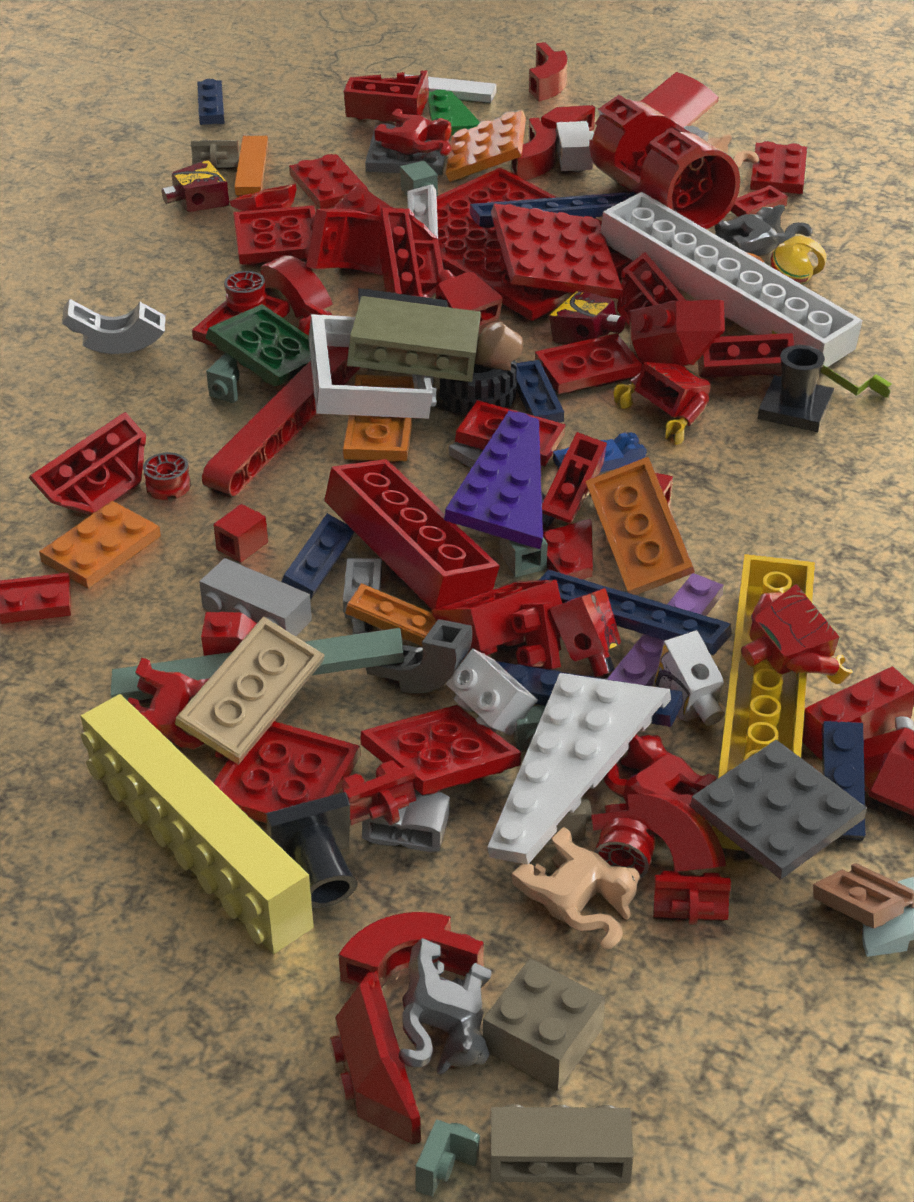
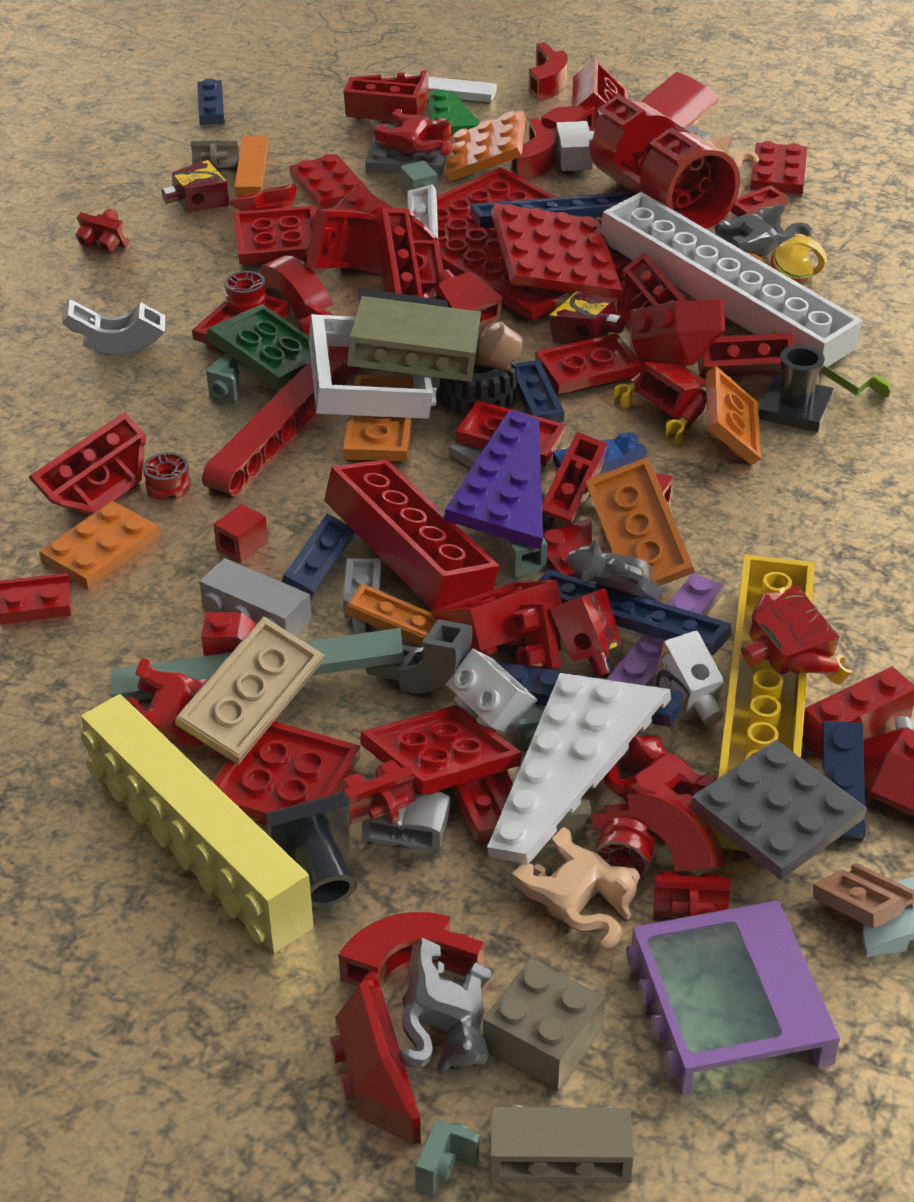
(104, 228): none -> red hips
(483, 803): none -> red plate
(595, 86): none -> red slope
(614, 571): none -> dark grey animal
(729, 990): none -> panel
(733, 416): none -> orange plate

